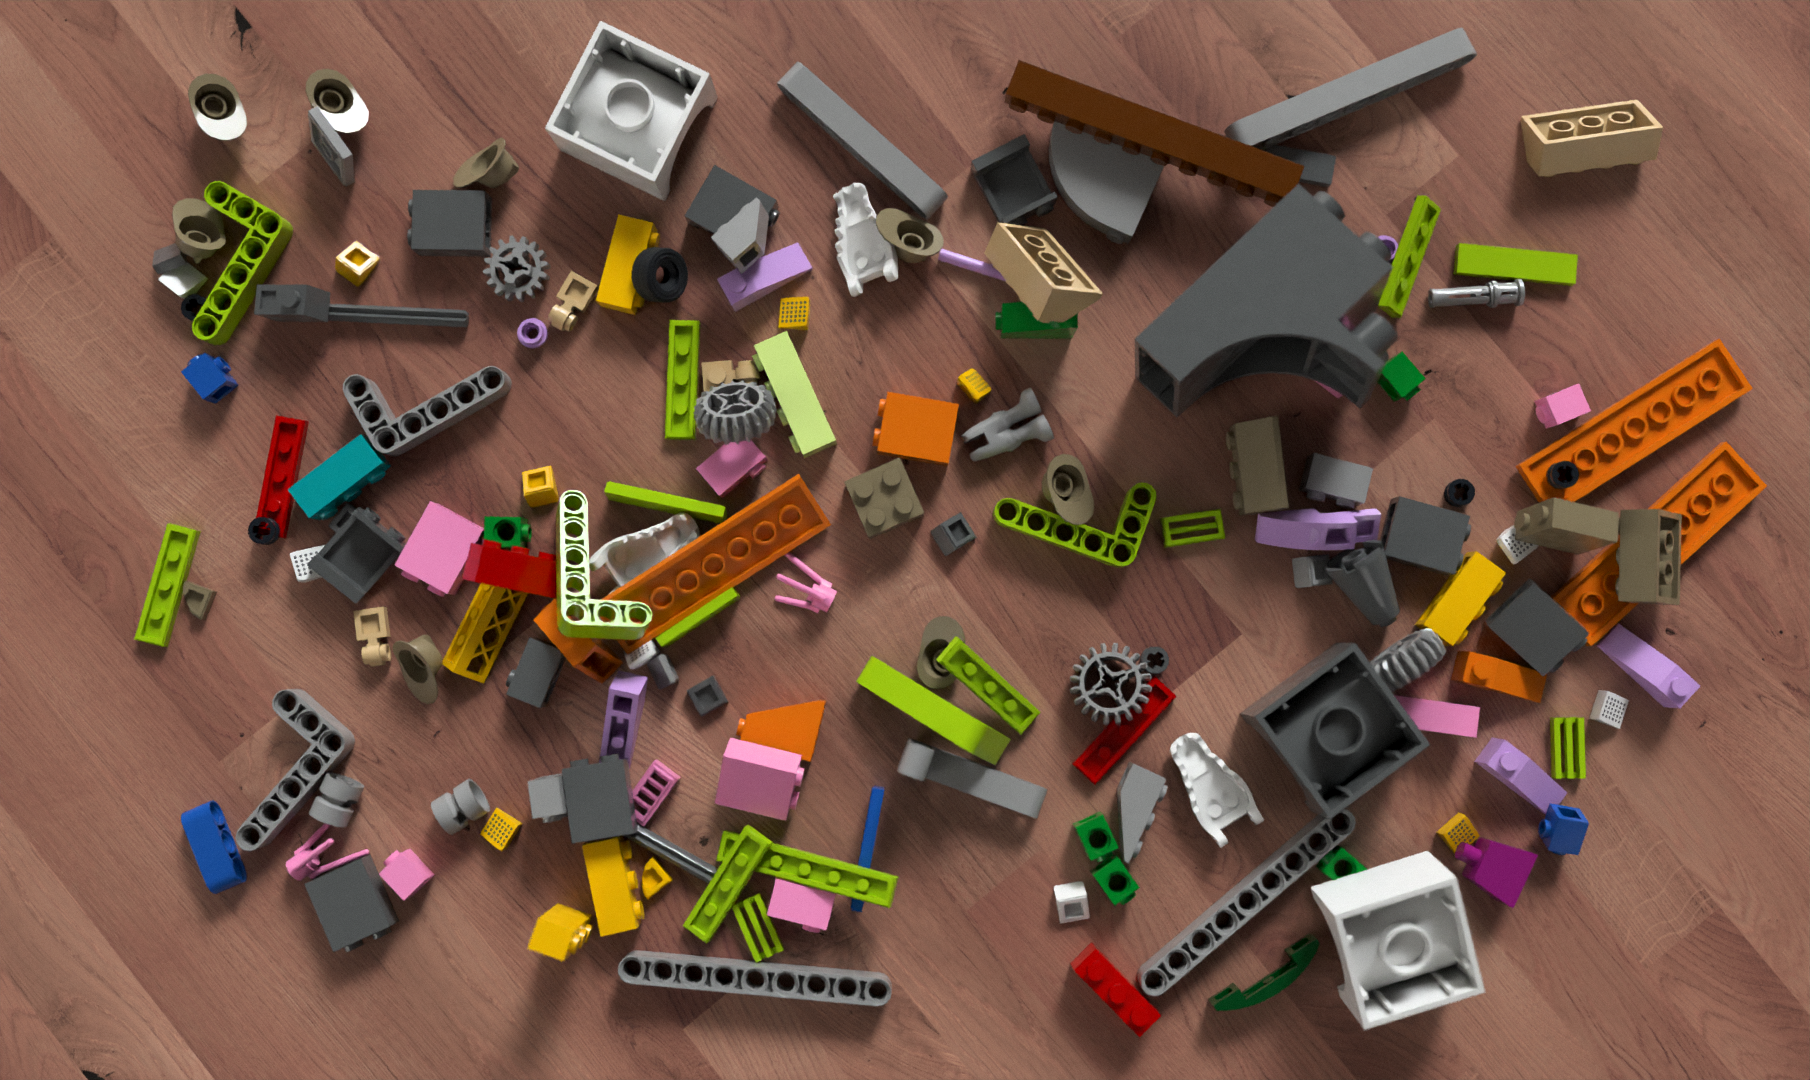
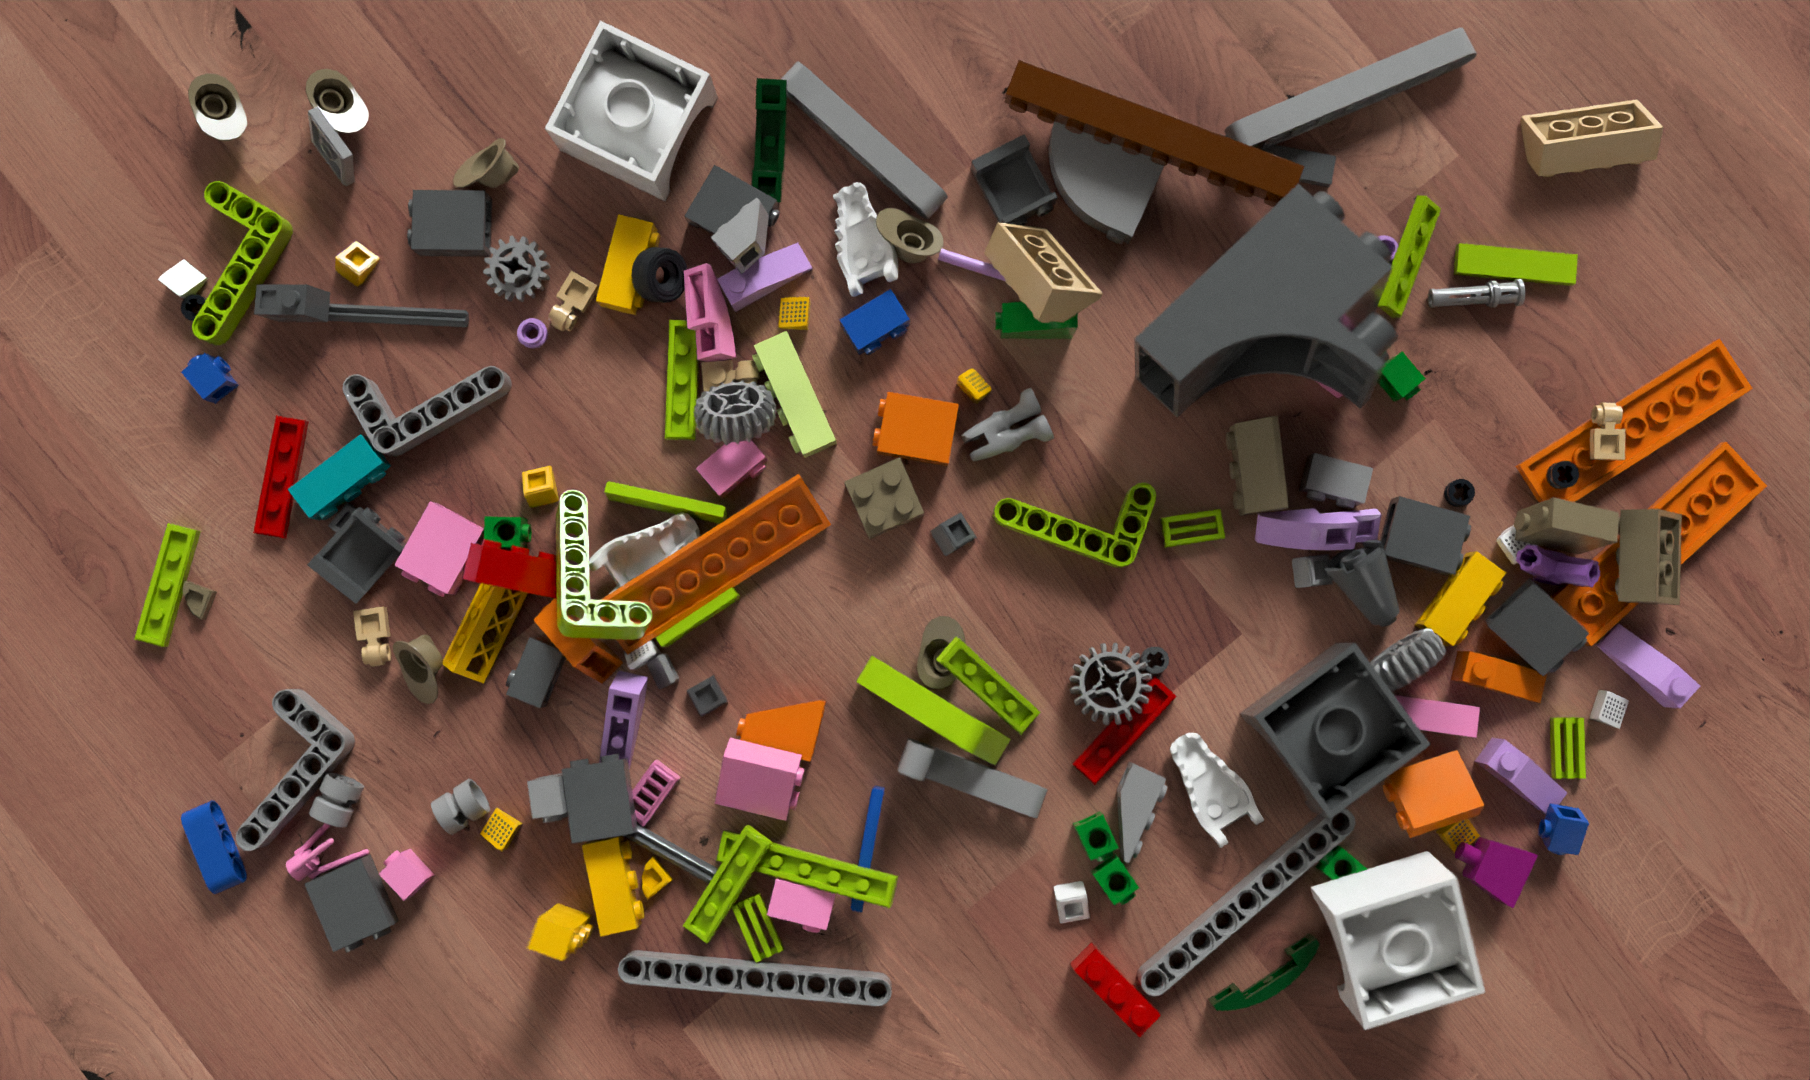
(168, 258): flat silver tile -> none
(197, 228): dark tan piece -> none
(261, 522): black bush -> none
(301, 559): white slope -> none
(708, 315): none -> bright pink slope
(770, 136): none -> dark green slope
(820, 596): bright pink plant -> none
(875, 323): none -> blue brick
(1068, 489): dark tan piece -> none
(1433, 794): none -> orange brick
(1557, 568): none -> medium lavender piece
(1561, 406): bright pink brick -> none
(1607, 442): none -> tan plate

